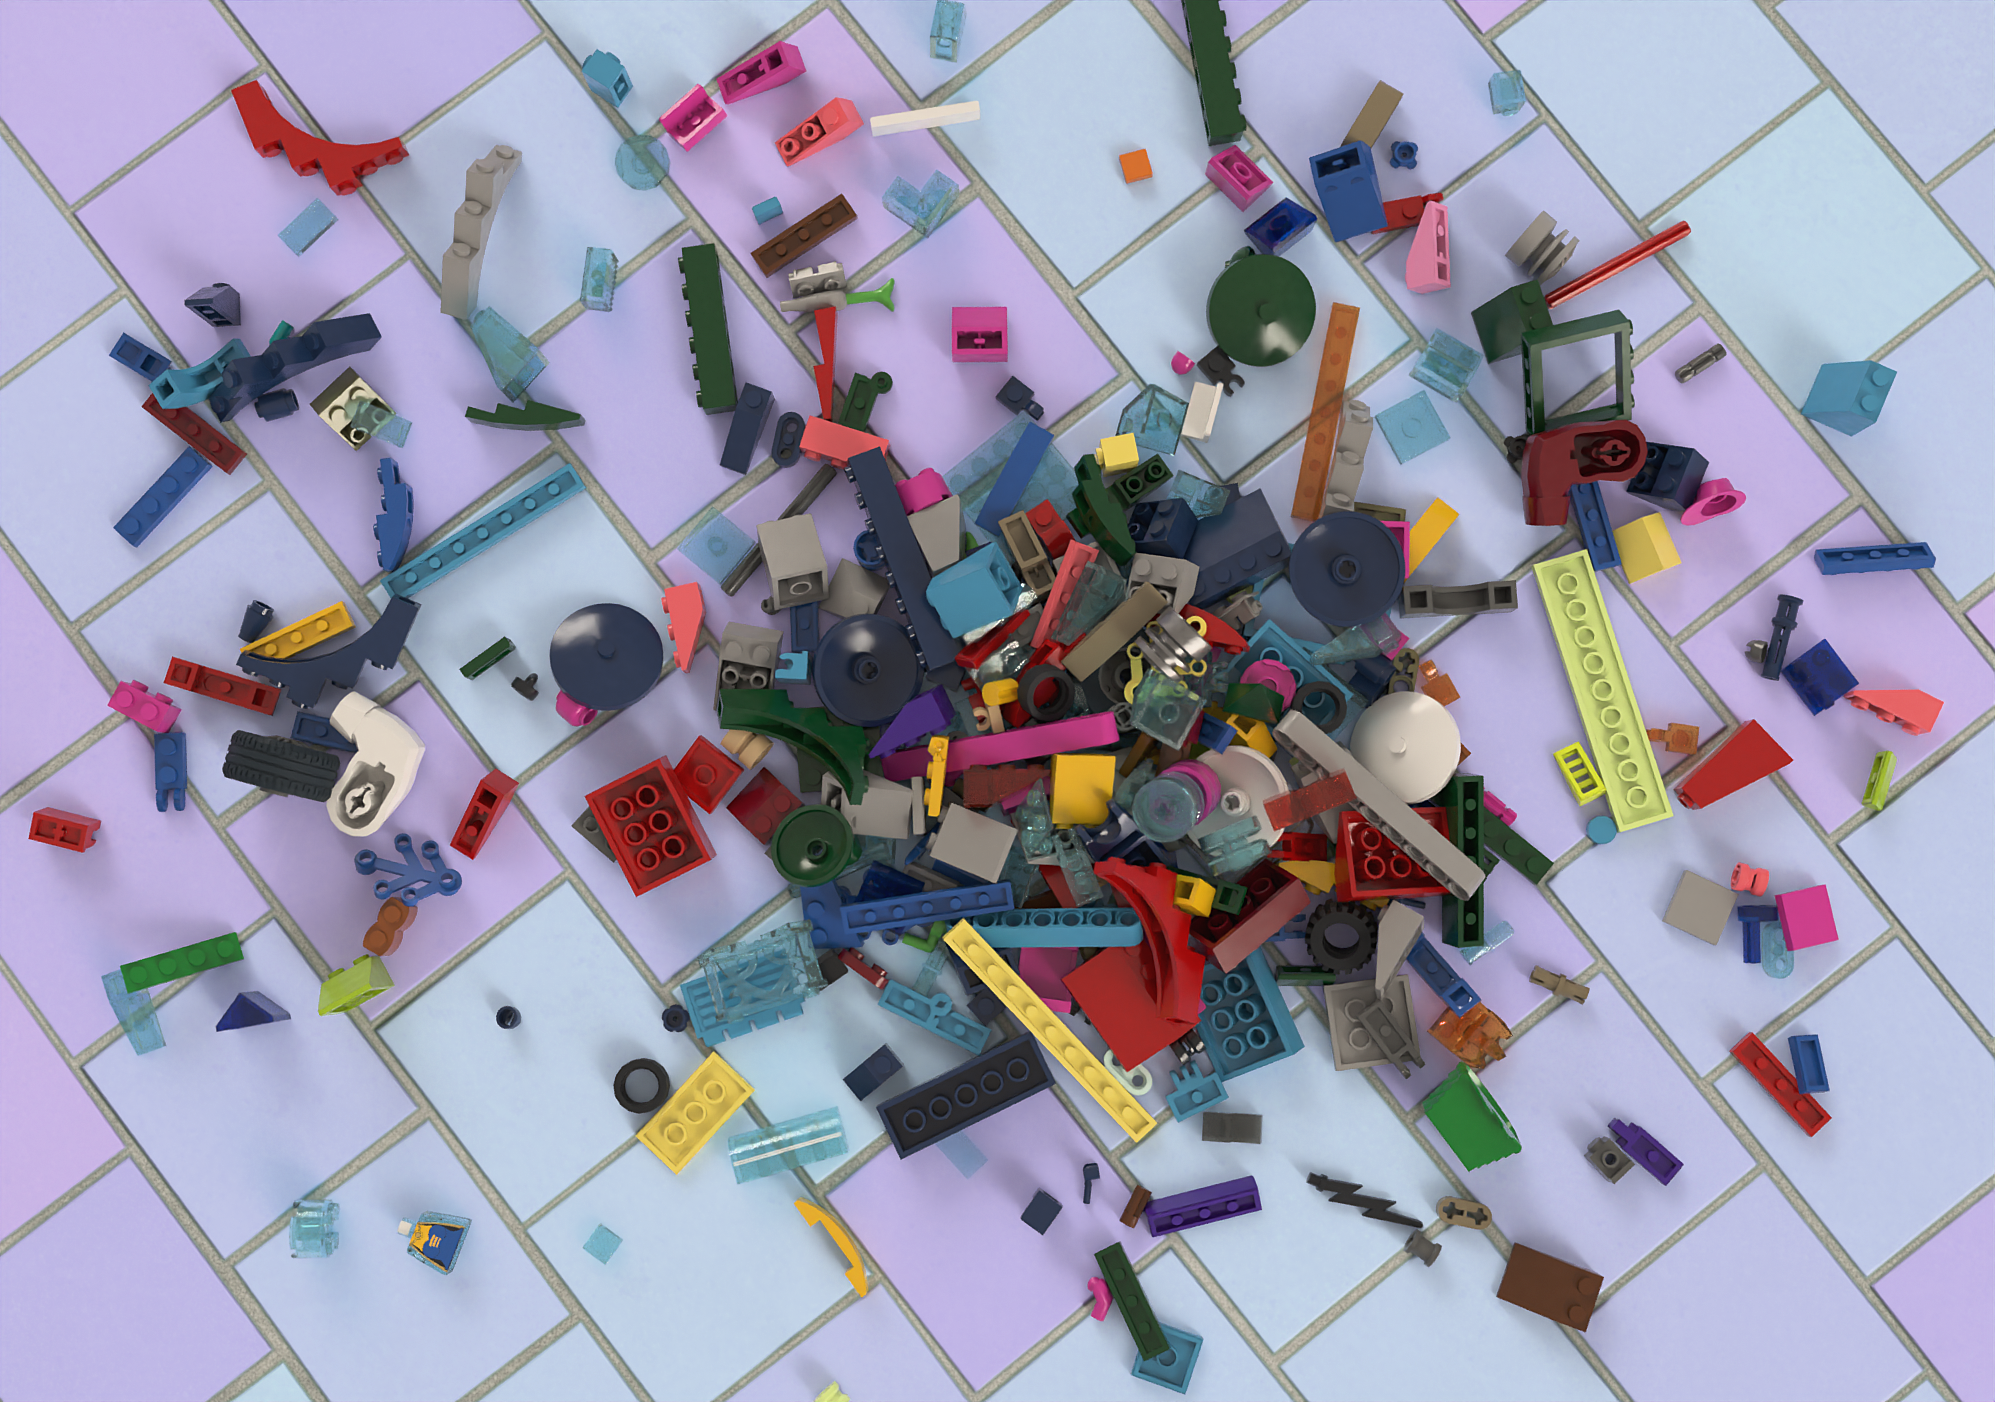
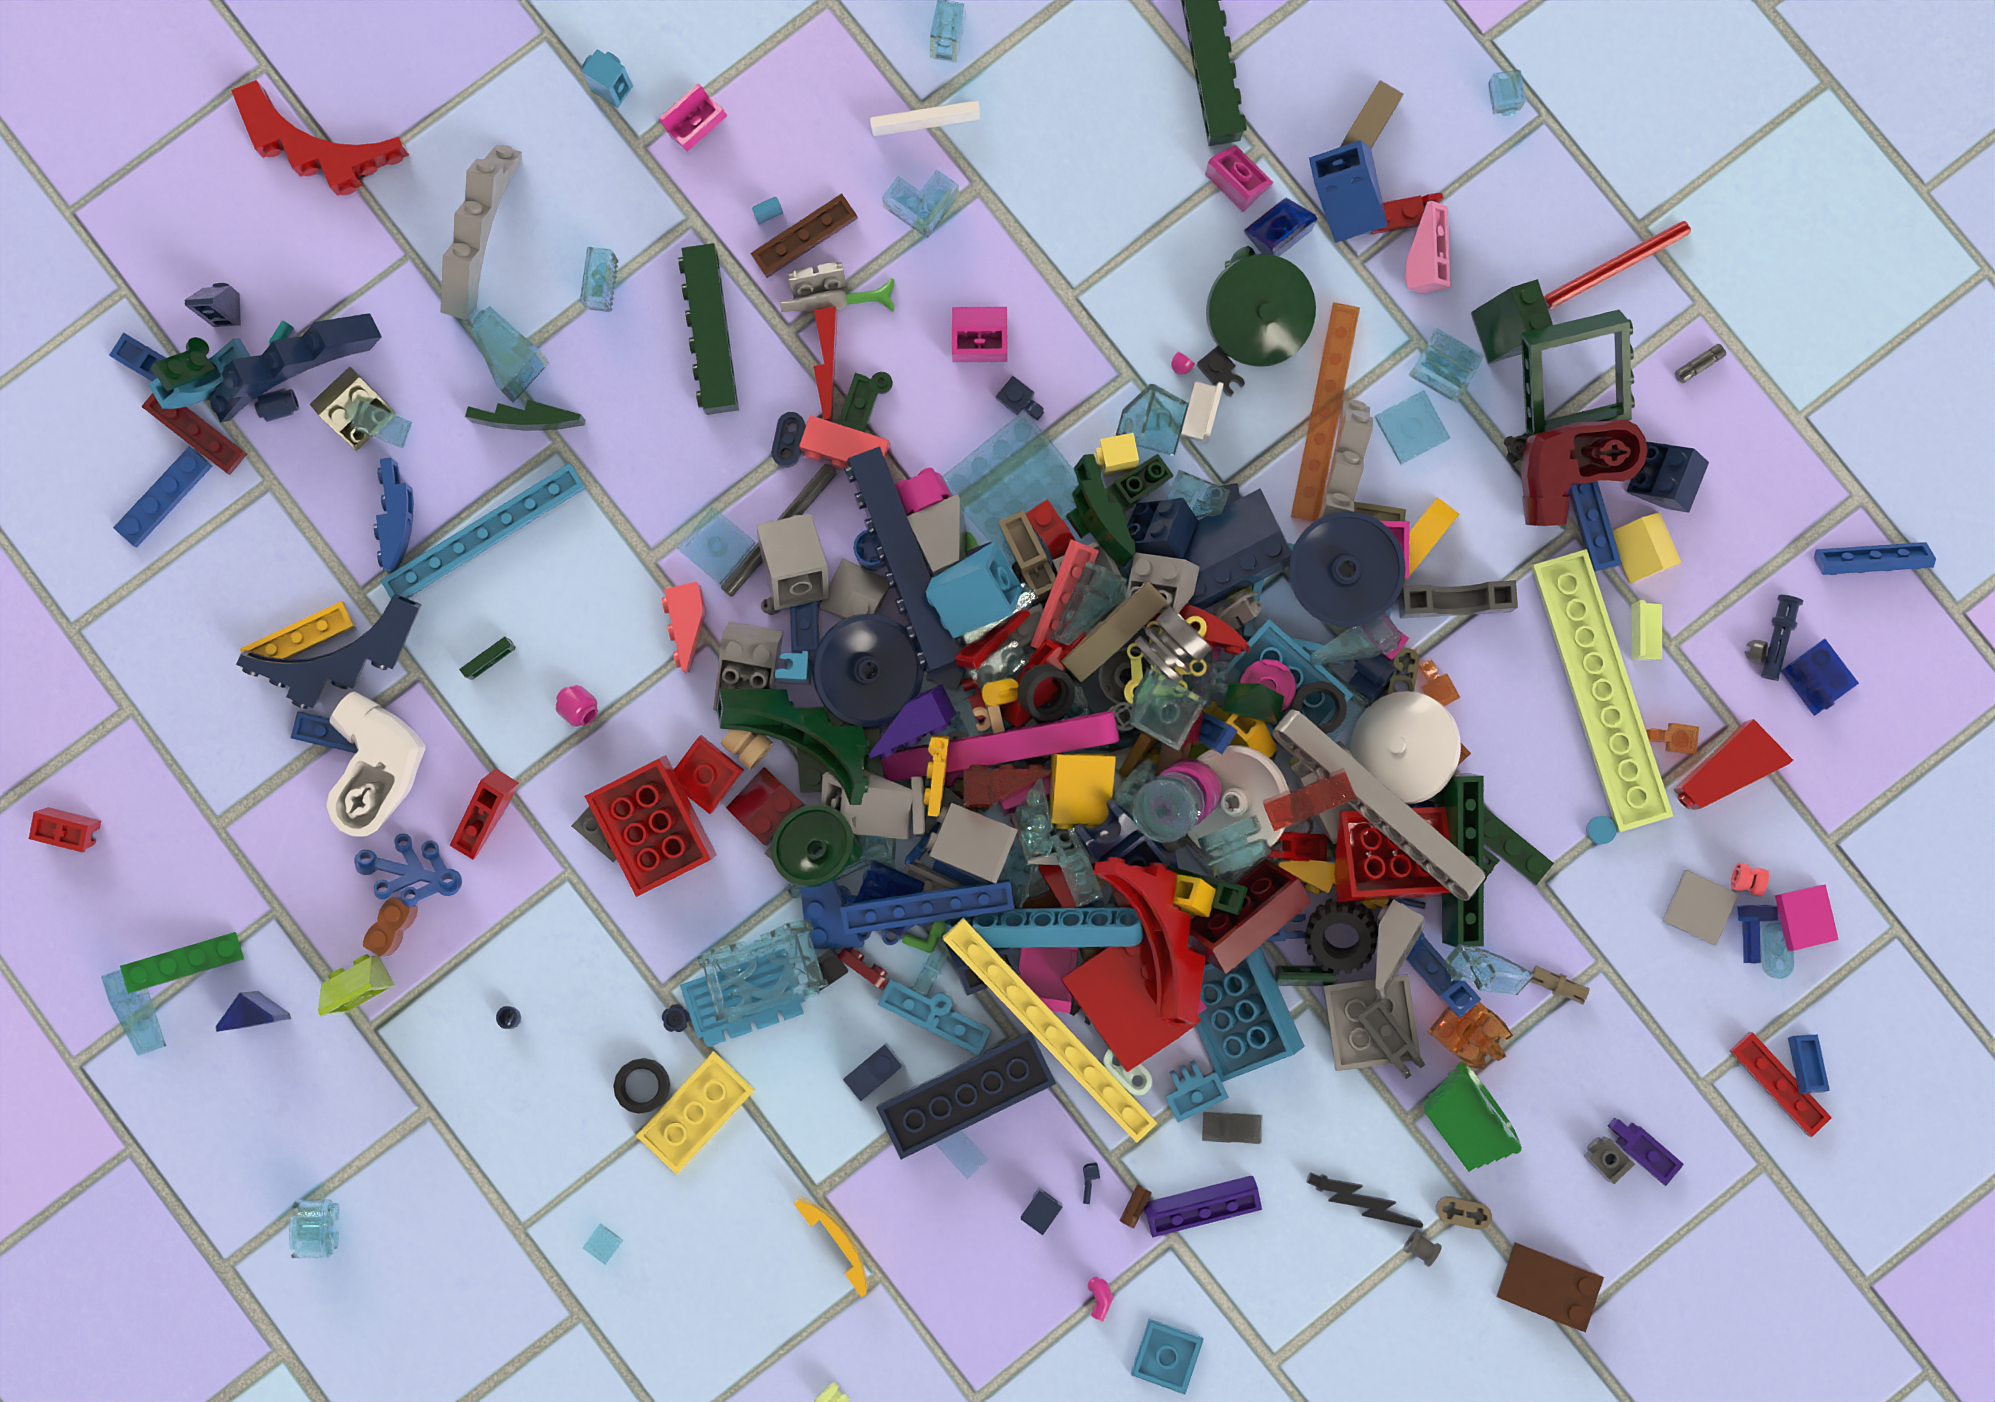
(150, 710): dark pink brick -> none
(170, 769): blue hinge -> none
(185, 366): none -> dark green hinge
(222, 686): red slope -> none
(255, 620): dark blue cone -> none
(281, 766): black wheel -> none
(308, 227): clear light blue tile -> none
(436, 1239): torso -> none
(525, 687): black tile -> none
(606, 656): dark blue dish -> none
(642, 162): clear light blue tile -> none
(746, 427): dark blue slope -> none
(762, 72): dark pink slope -> none
(787, 1145): clear light blue brick -> none
(820, 131): coral slope -> none
(986, 1006): dark blue plate -> none
(1014, 478): blue slope -> none
(1132, 1301): dark green plate -> none
(1135, 166): orange tile -> none
(1192, 1041): black wheel -> none
(1409, 149): blue plate -> none
(1487, 970): none -> clear light blue slope
(1491, 939): clear light blue axle -> none
(1498, 808): dark pink axle -> none
(1542, 248): light grey wheel -> none
(1570, 778): neon yellow slope -> none
(1646, 631): none -> yellowish green panel
(1712, 500): dark pink piece -> none
(1849, 395): dark azure slope -> none
(1879, 780): lime slope -> none
(1909, 708): coral slope -> none

